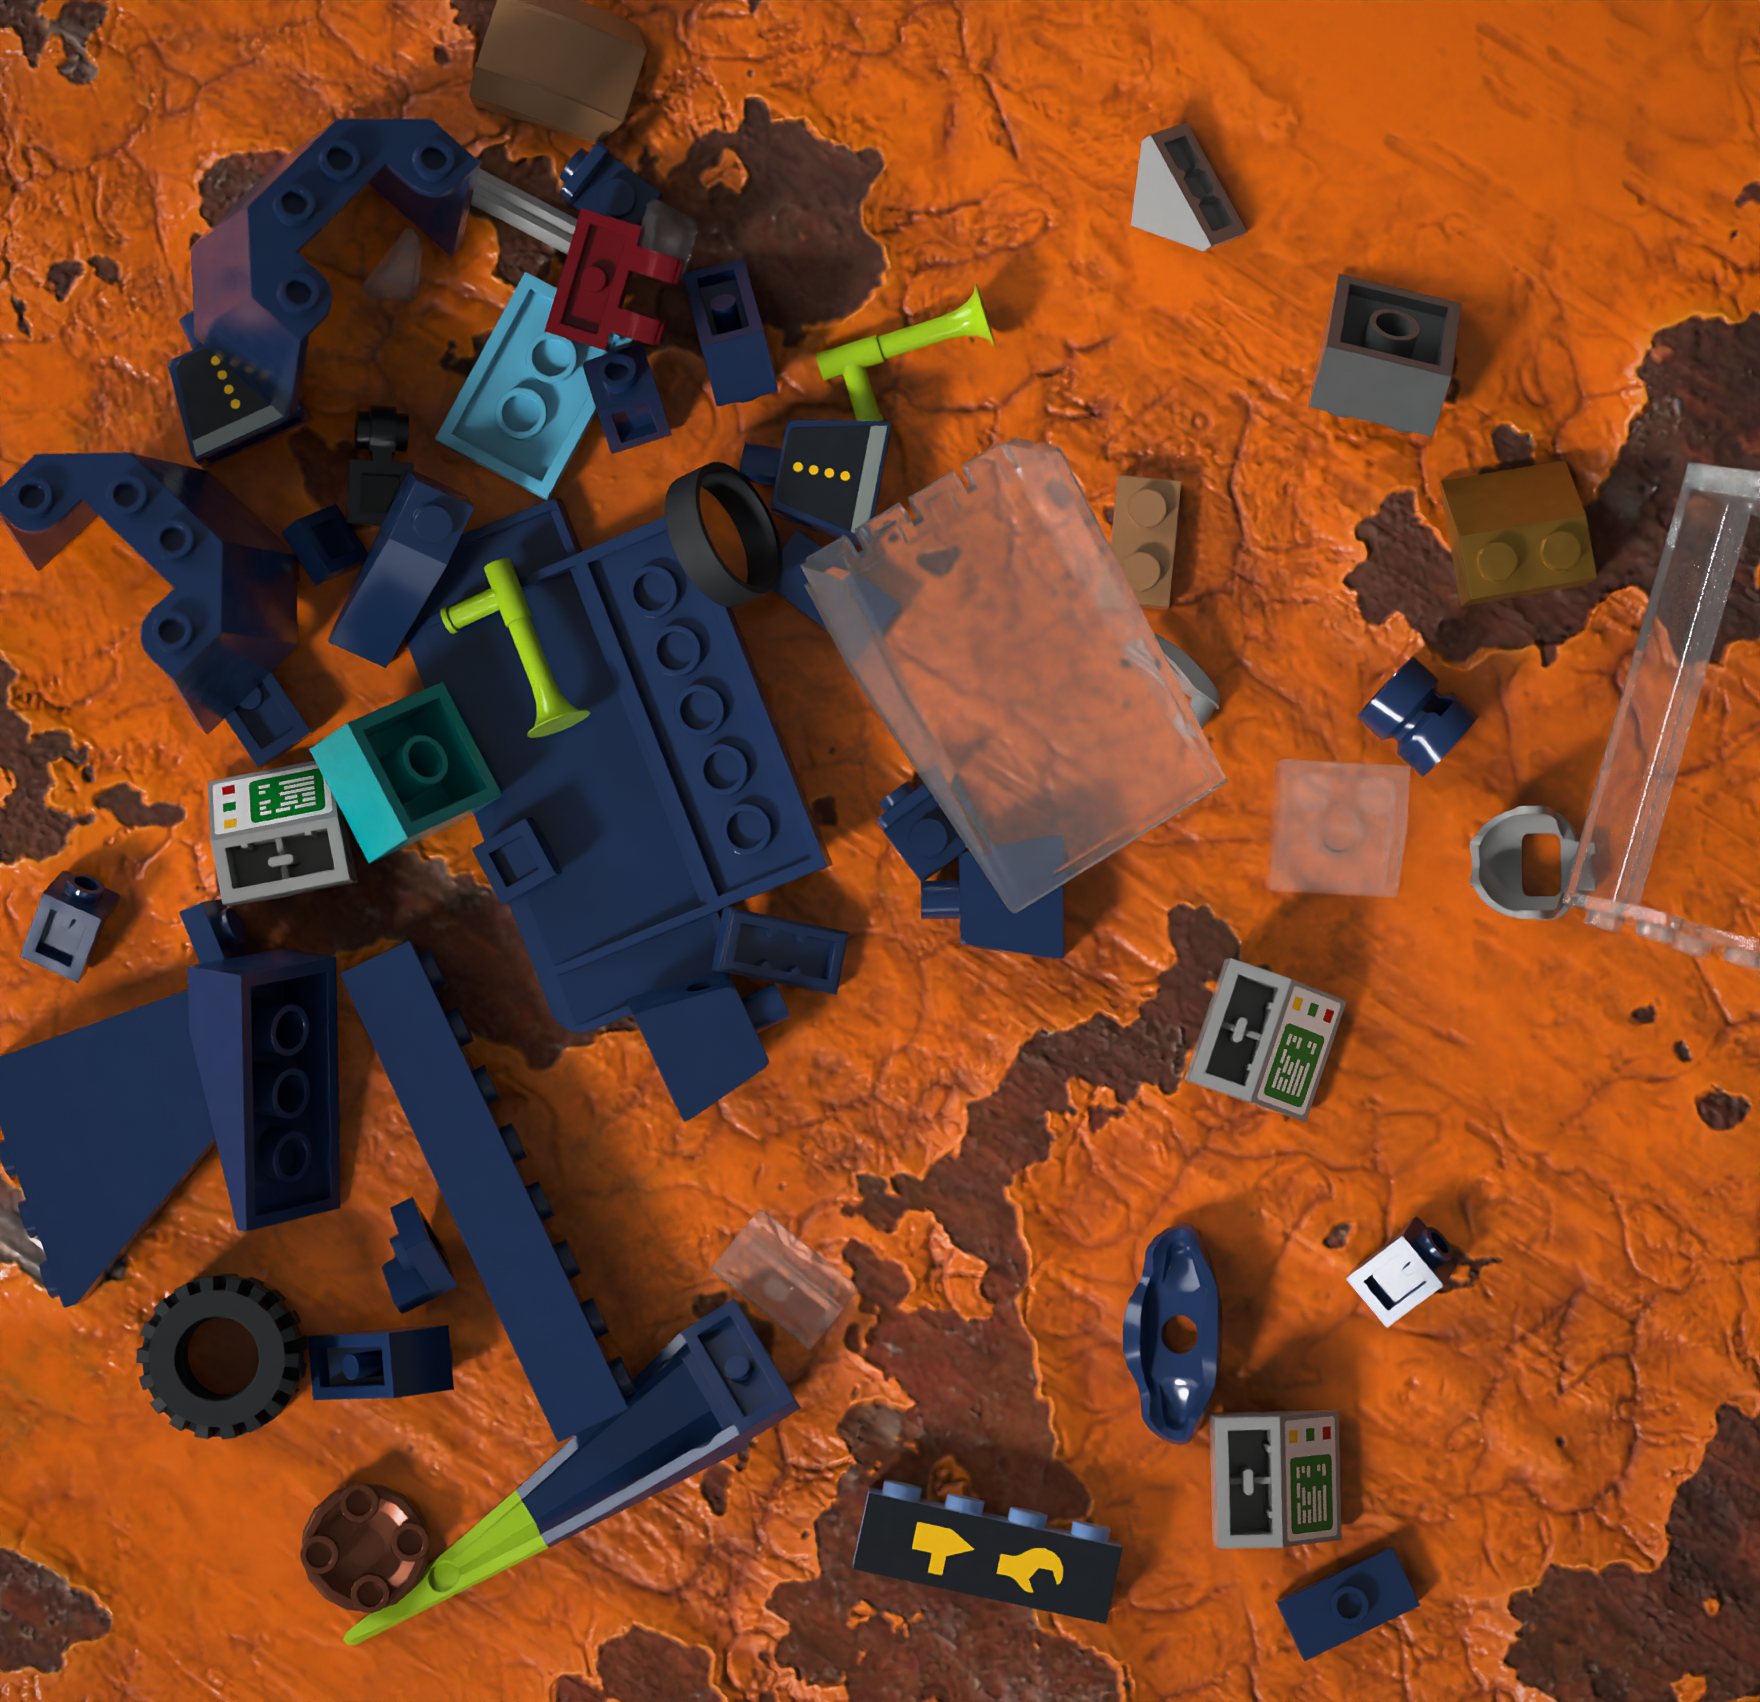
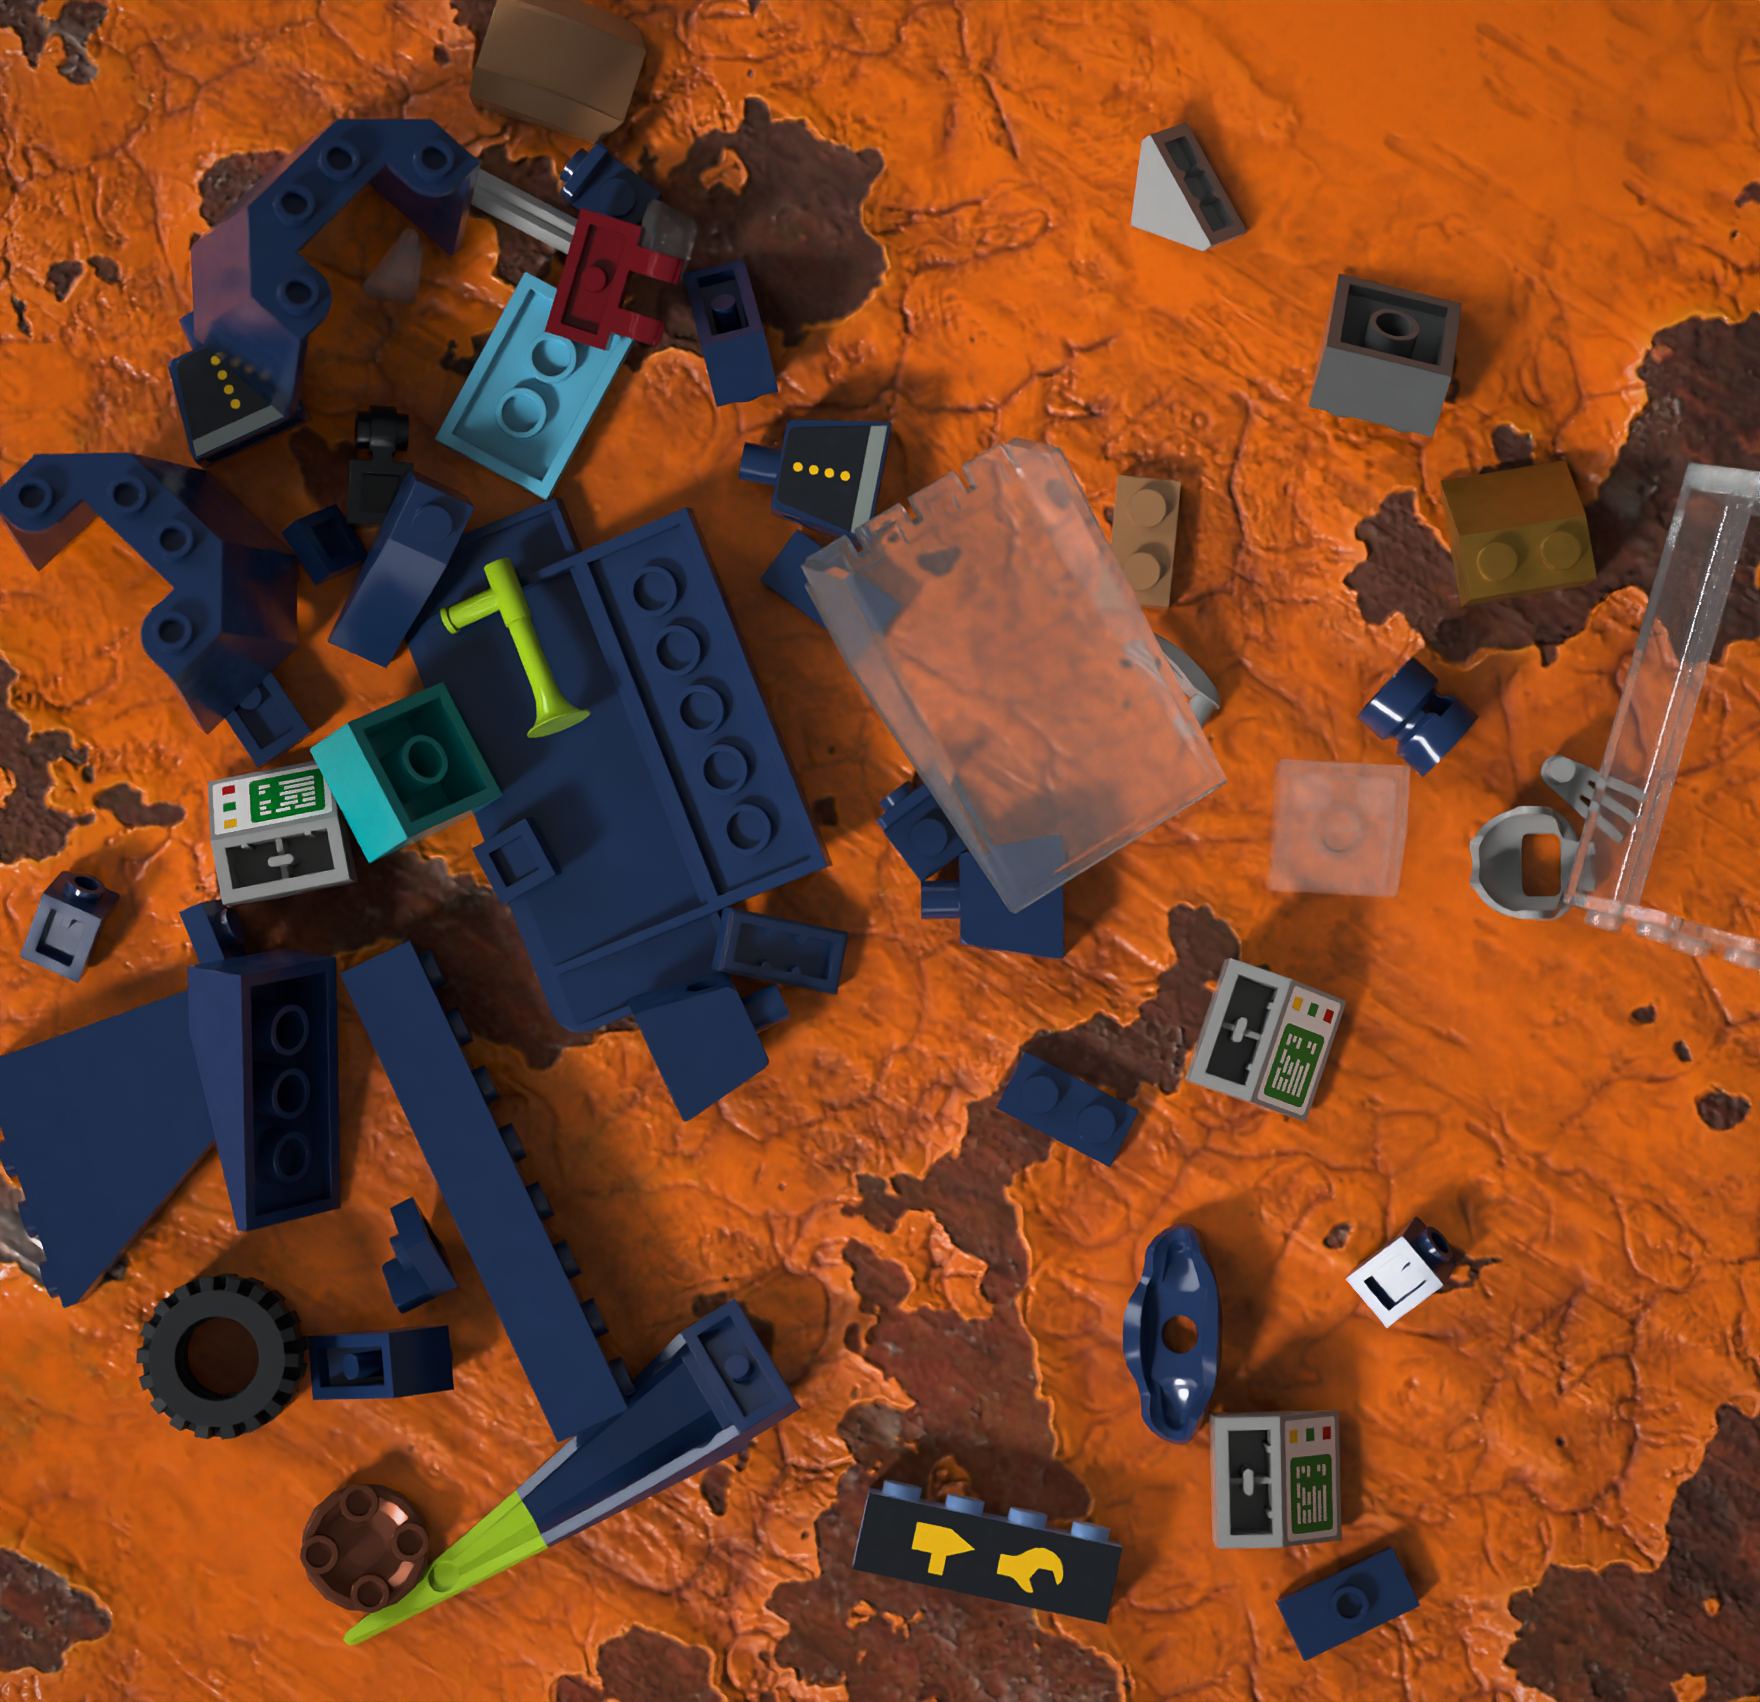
(626, 398): dark blue bracket -> none
(695, 548): black tyre -> none
(785, 1278): clear slope -> none
(855, 357): lime piece -> none
(1067, 1109): none -> dark blue plate
(1569, 781): none -> light grey piece

